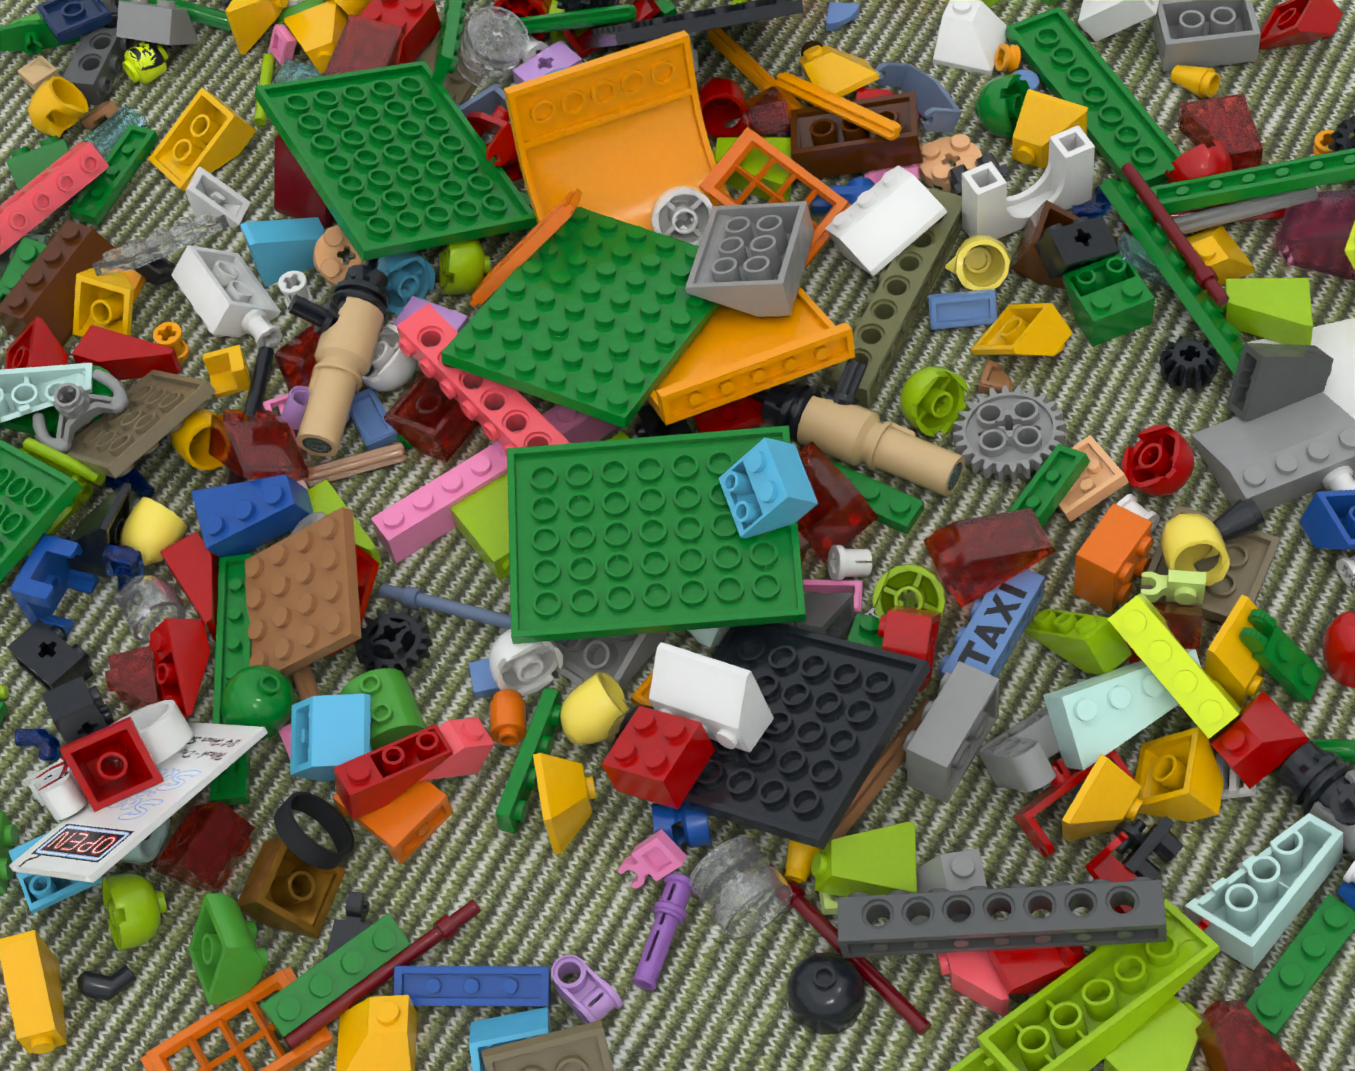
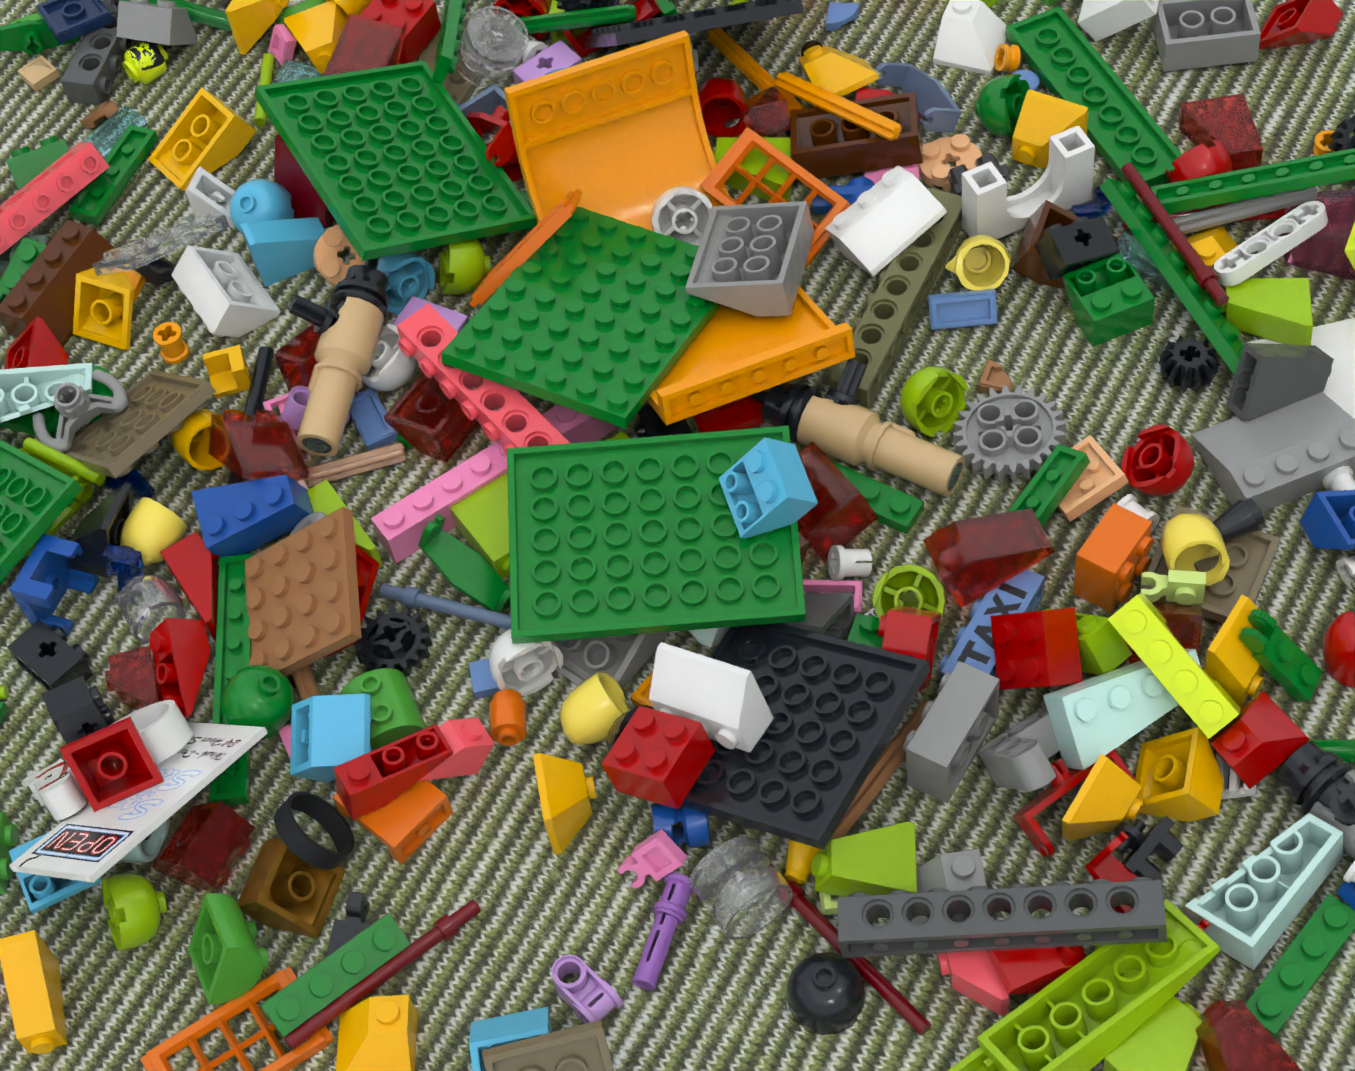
(42, 739): clear blue arm -> none
(56, 106): yellow piece -> none
(103, 986): black arm -> none
(124, 355): red slope -> none
(257, 325): white bush -> none
(260, 202): none -> medium azure cylinder
(294, 283): white bush -> none
(464, 567): none -> green piece
(474, 985): blue plate -> none
(538, 739): green plate -> none
(1025, 331): yellow slope -> none
(1036, 648): none -> red brick
(1197, 80): yellow cone -> none
(1300, 223): none -> white beam

